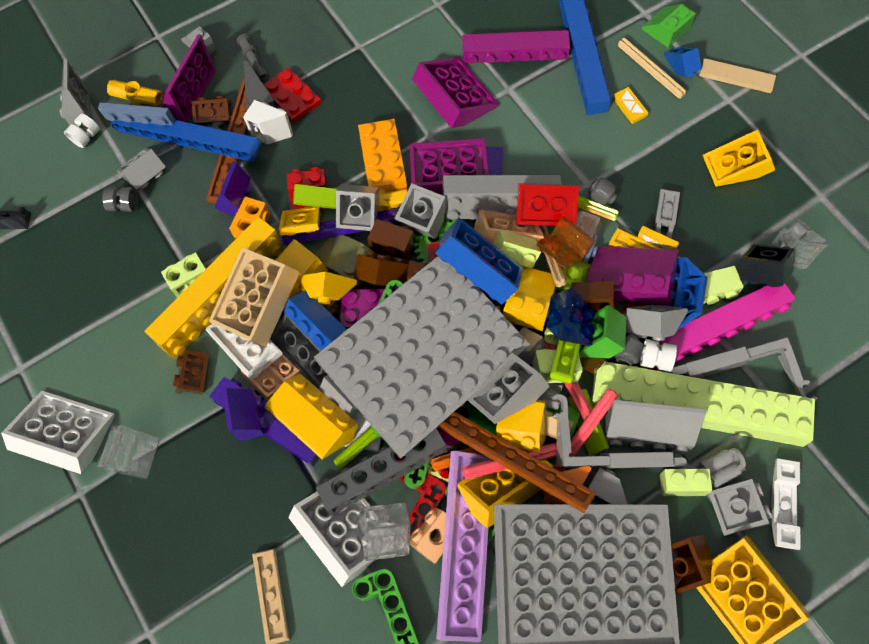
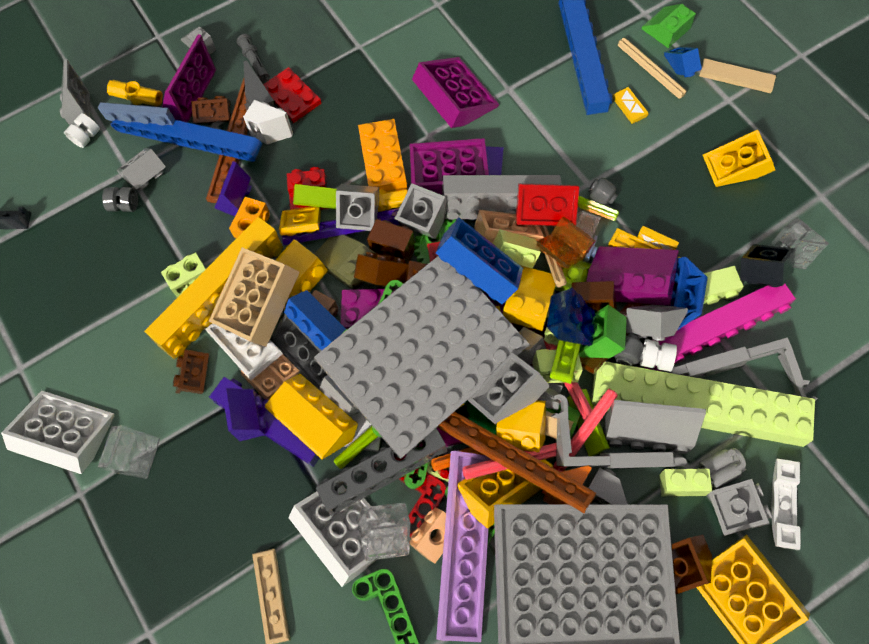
(326, 286): yellow slope -> none
(515, 46): magenta brick -> none
(667, 211): light grey hinge -> none

